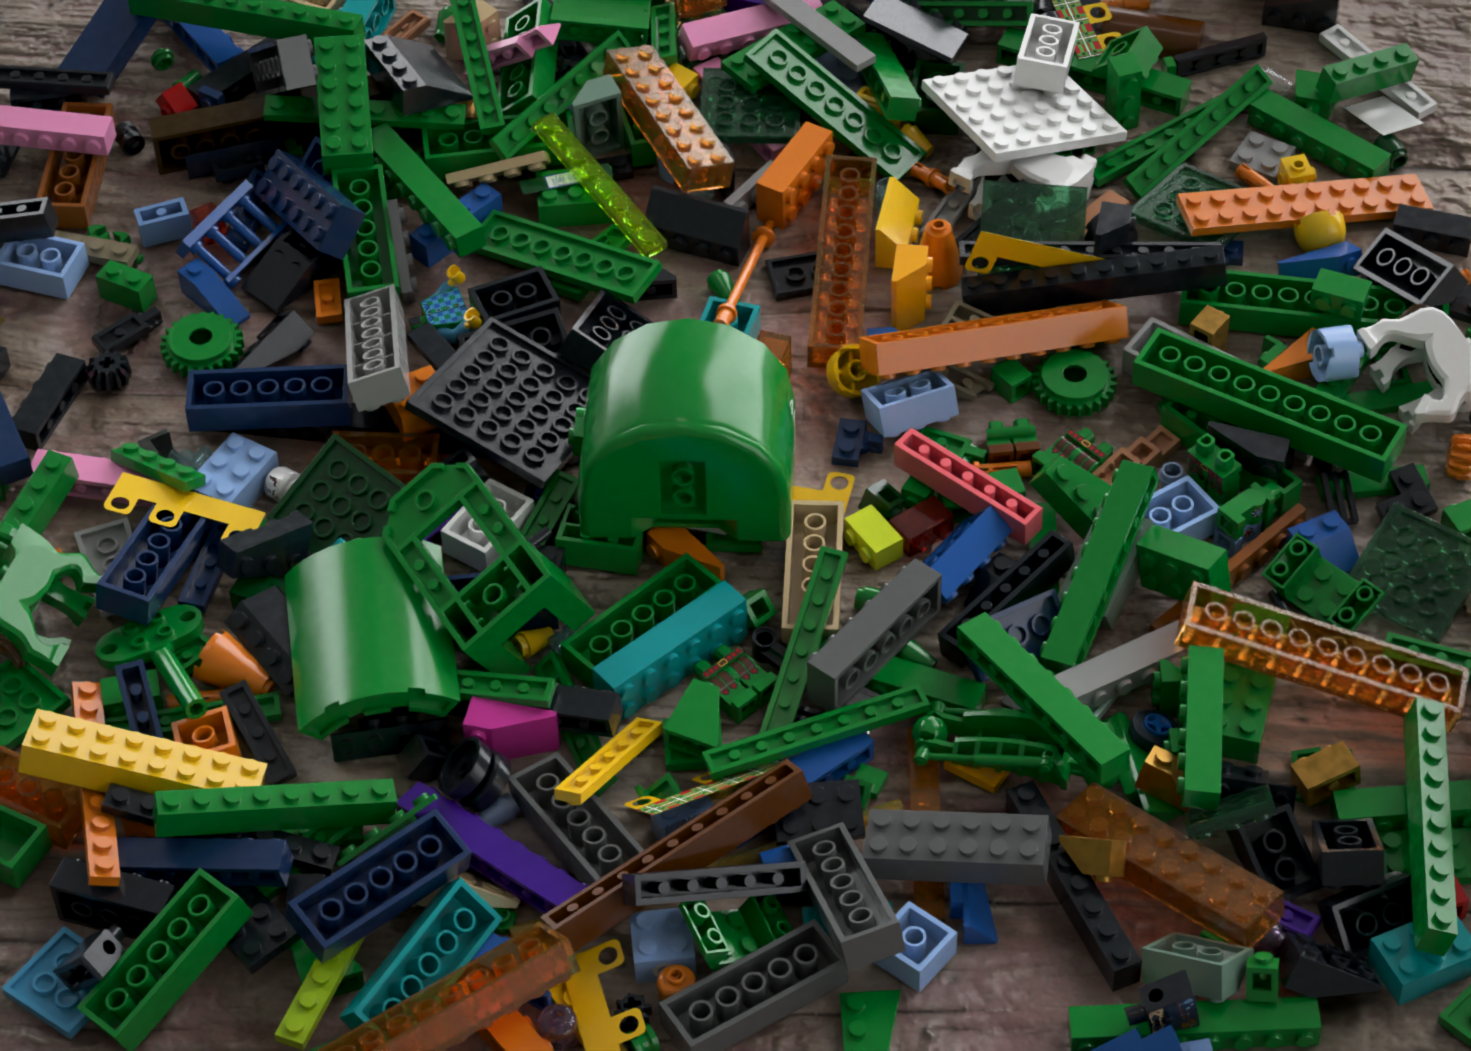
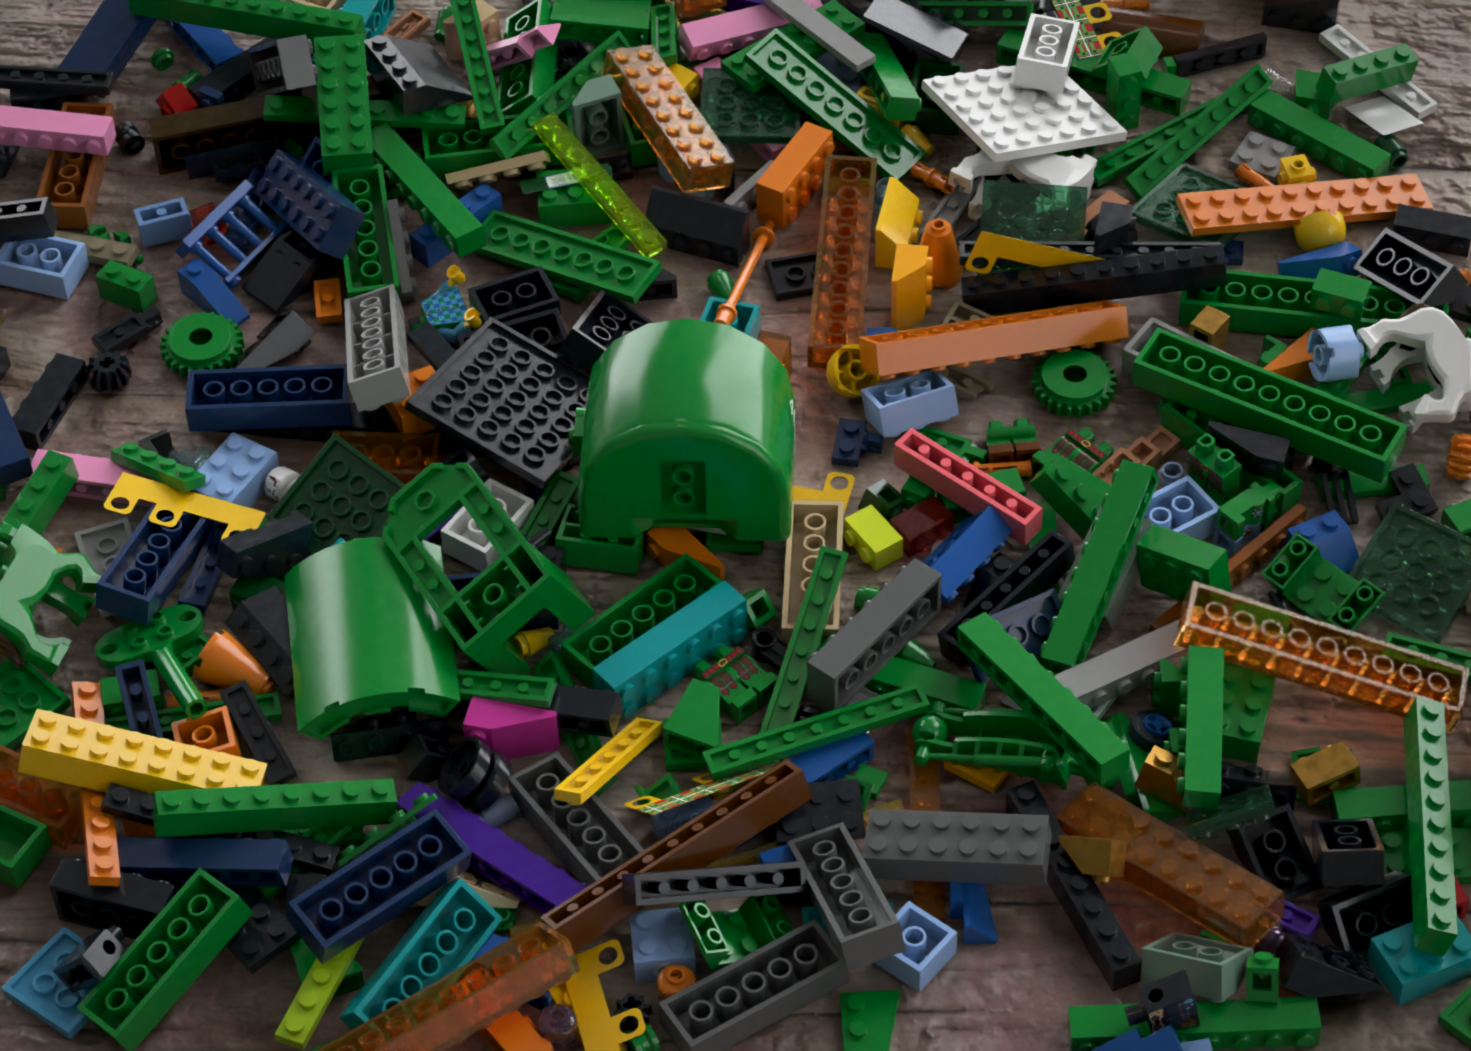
(1011, 380): green brick -> none

